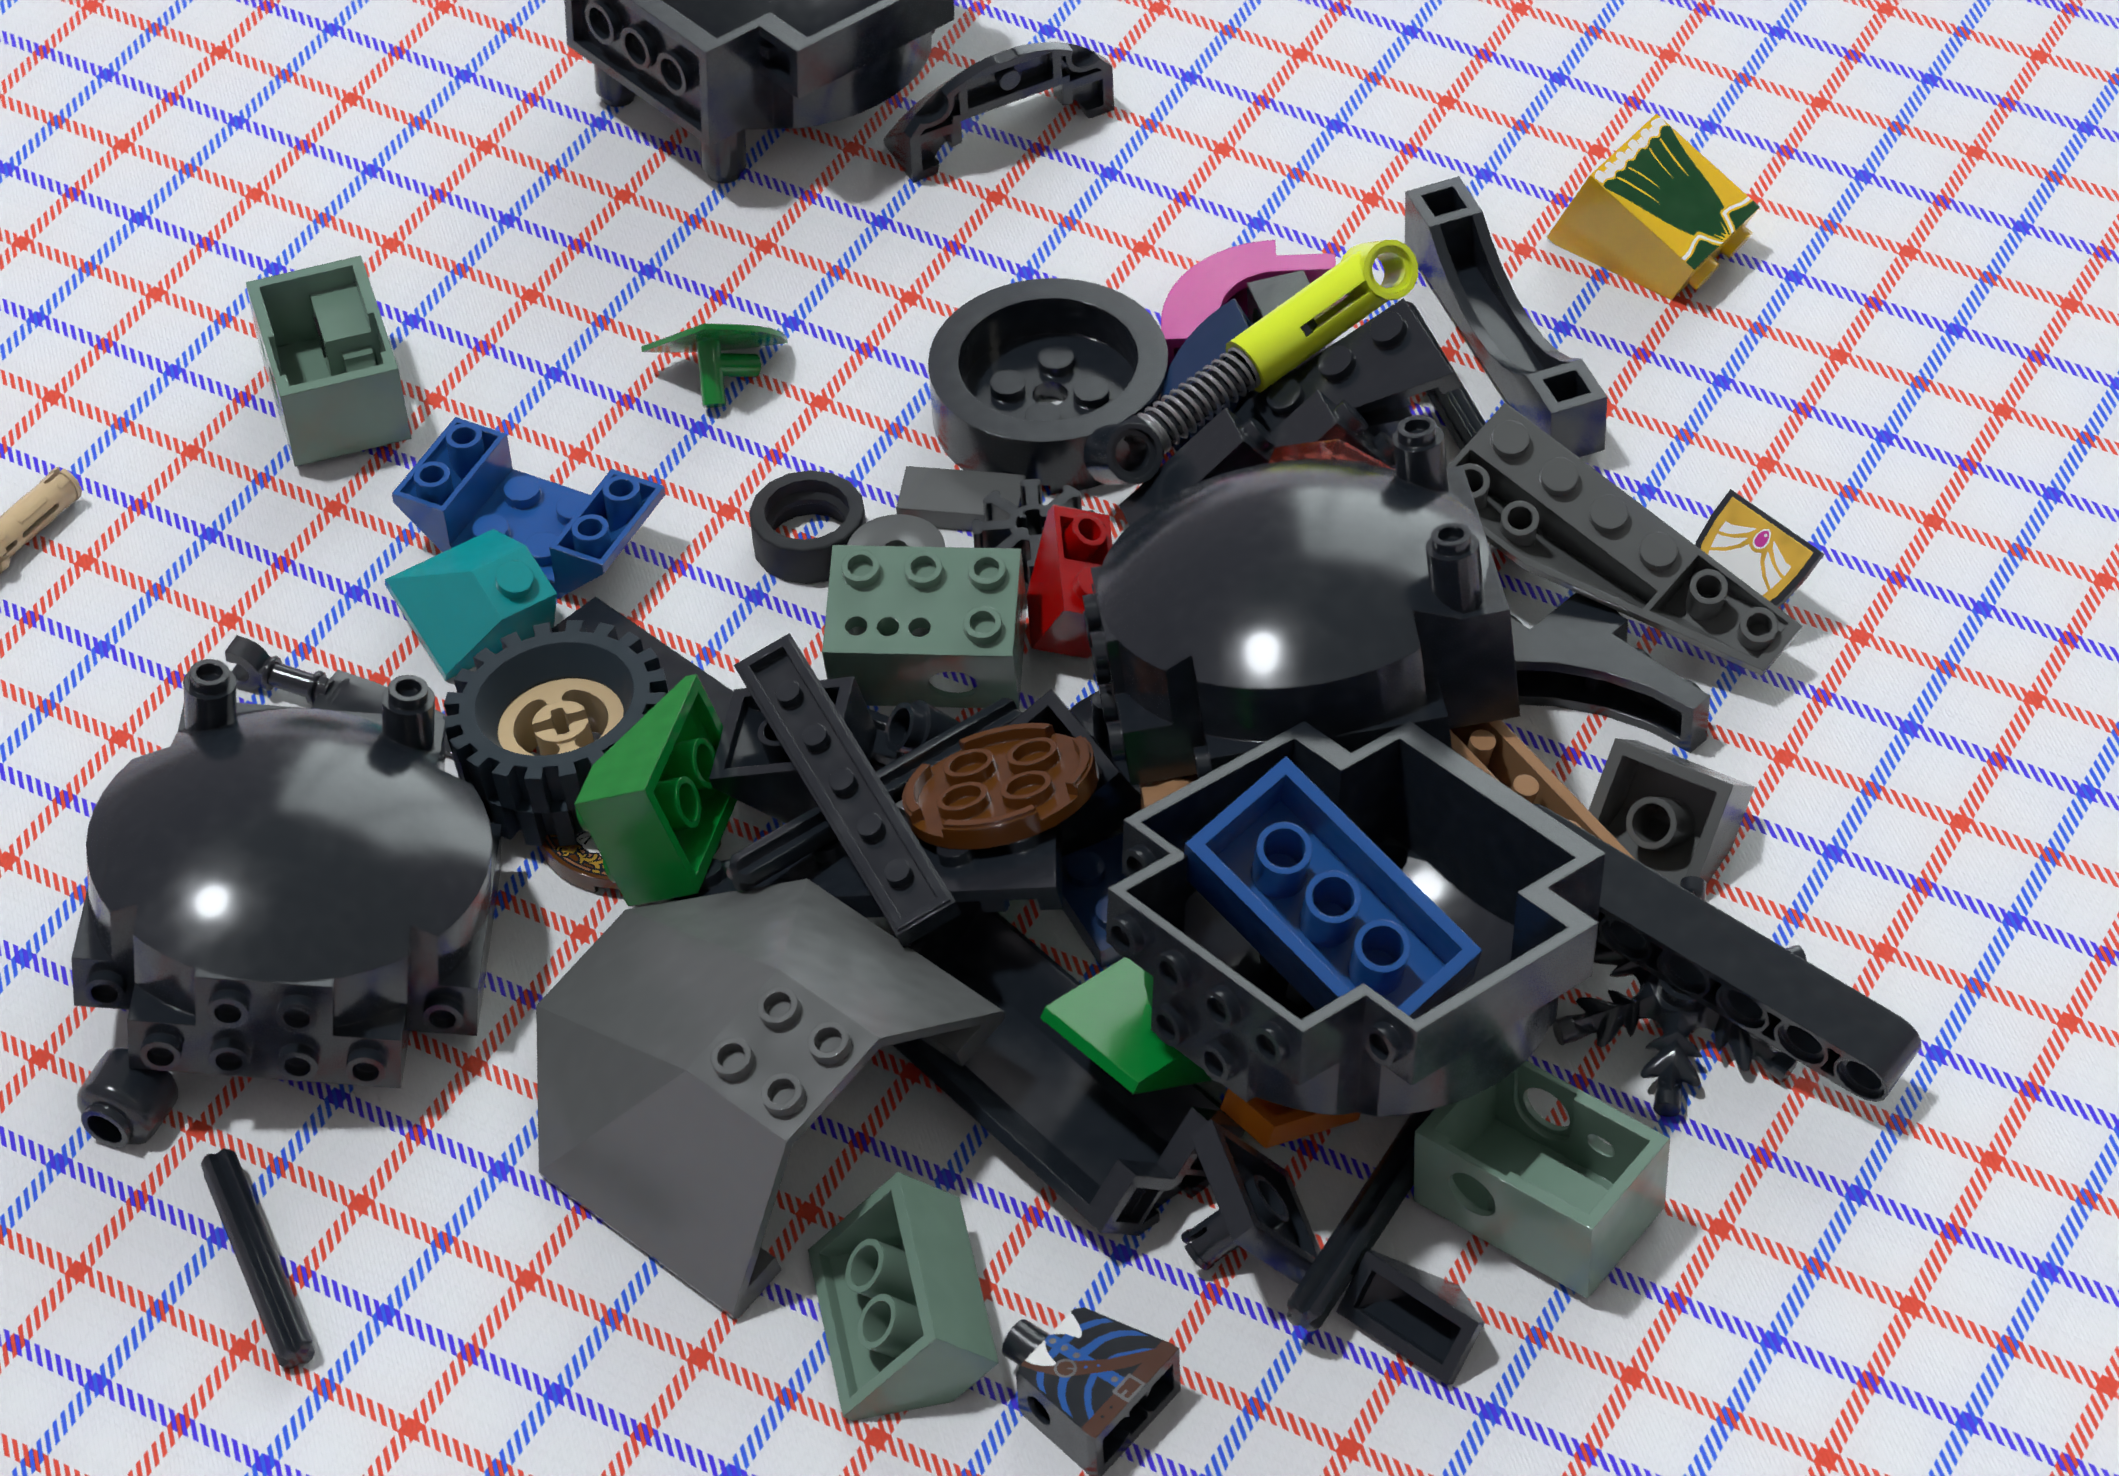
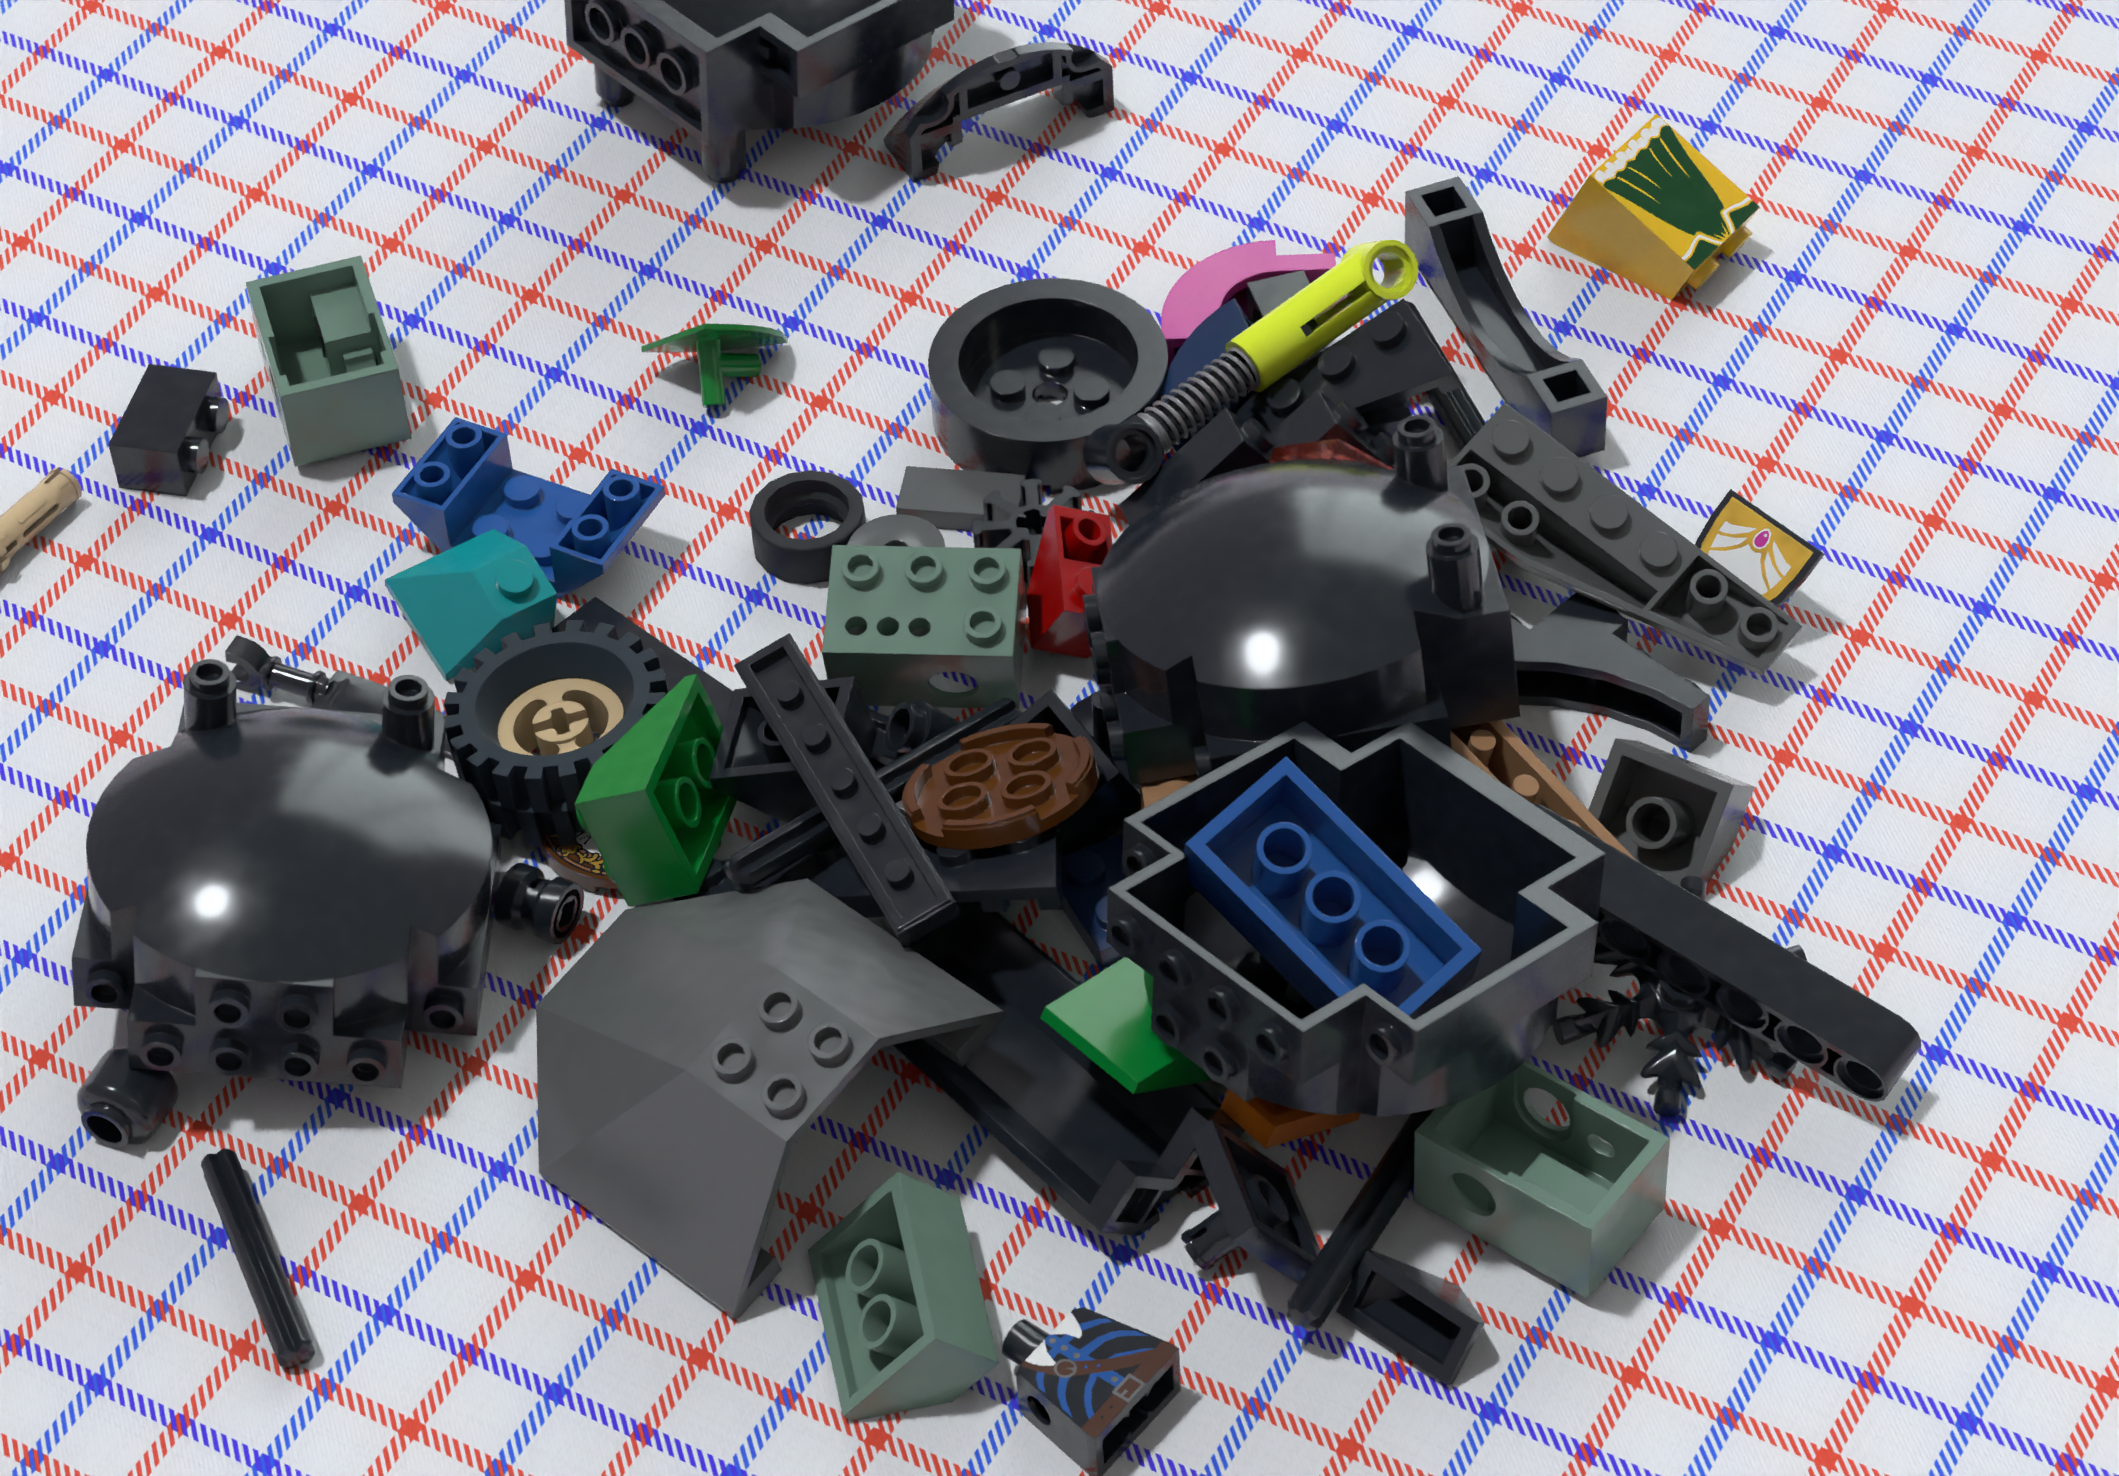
(168, 430): none -> black brick
(538, 903): none -> black wheel

